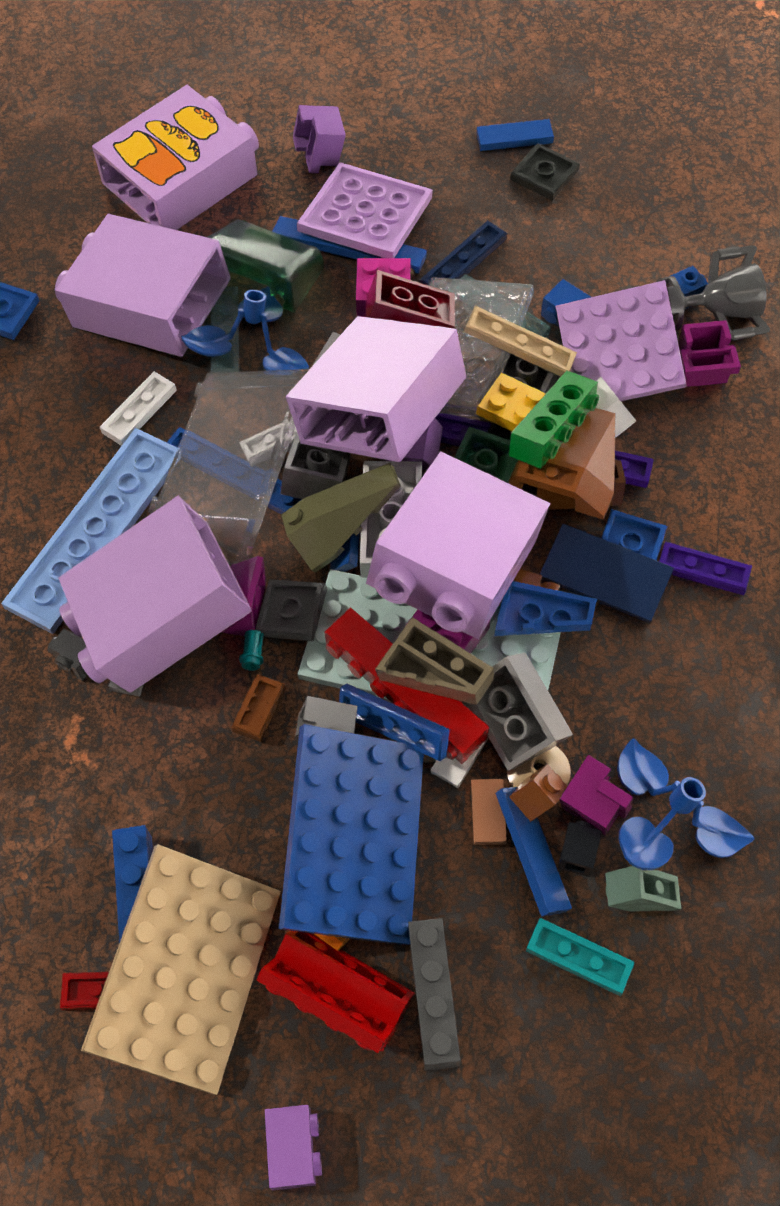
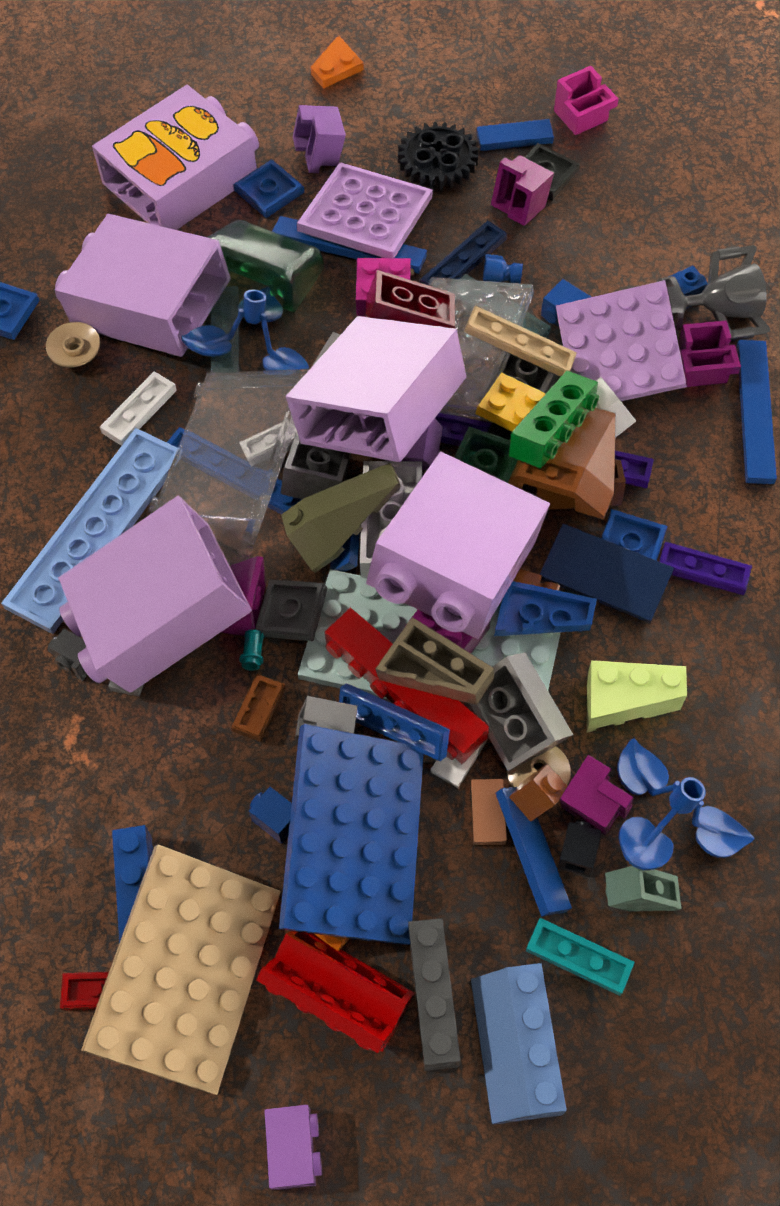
(73, 344): none -> tan dish
(268, 188): none -> blue tile
(271, 813): none -> blue brick
(336, 64): none -> orange wing
(438, 155): none -> black gear
(499, 271): none -> blue piece
(517, 1045): none -> medium blue slope
(521, 189): none -> magenta plate
(583, 100): none -> dark pink plate
(632, 691): none -> yellowish green wedge
(756, 413): none -> blue tile

